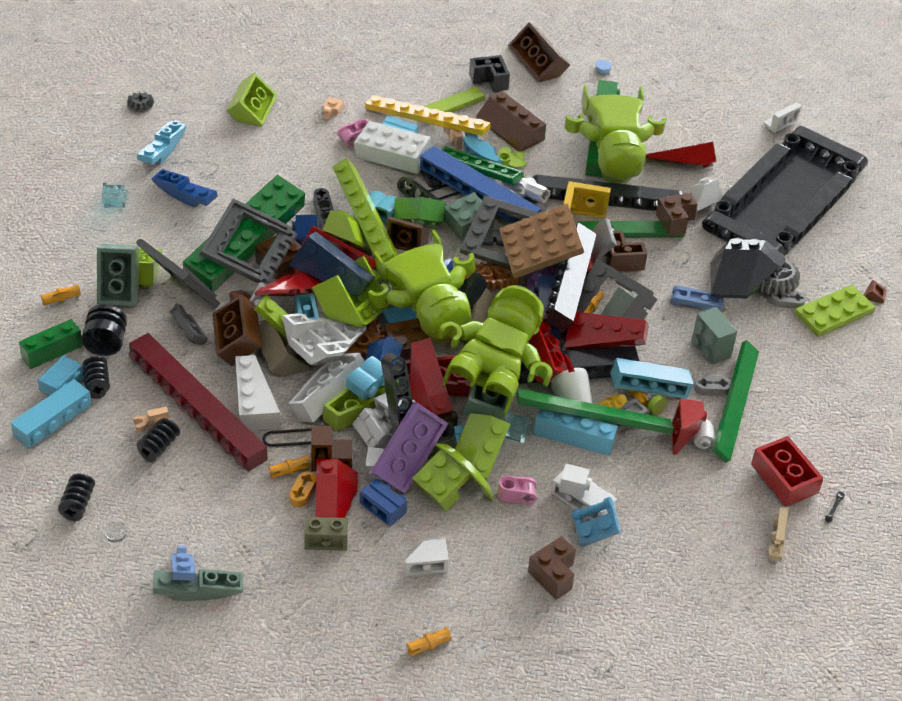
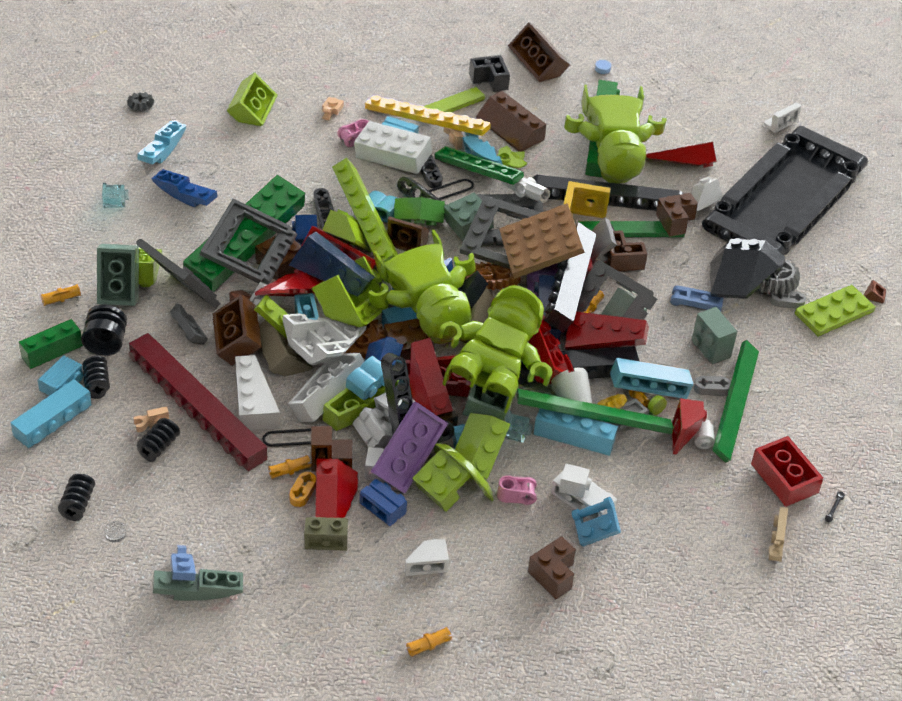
(467, 180): blue brick -> none

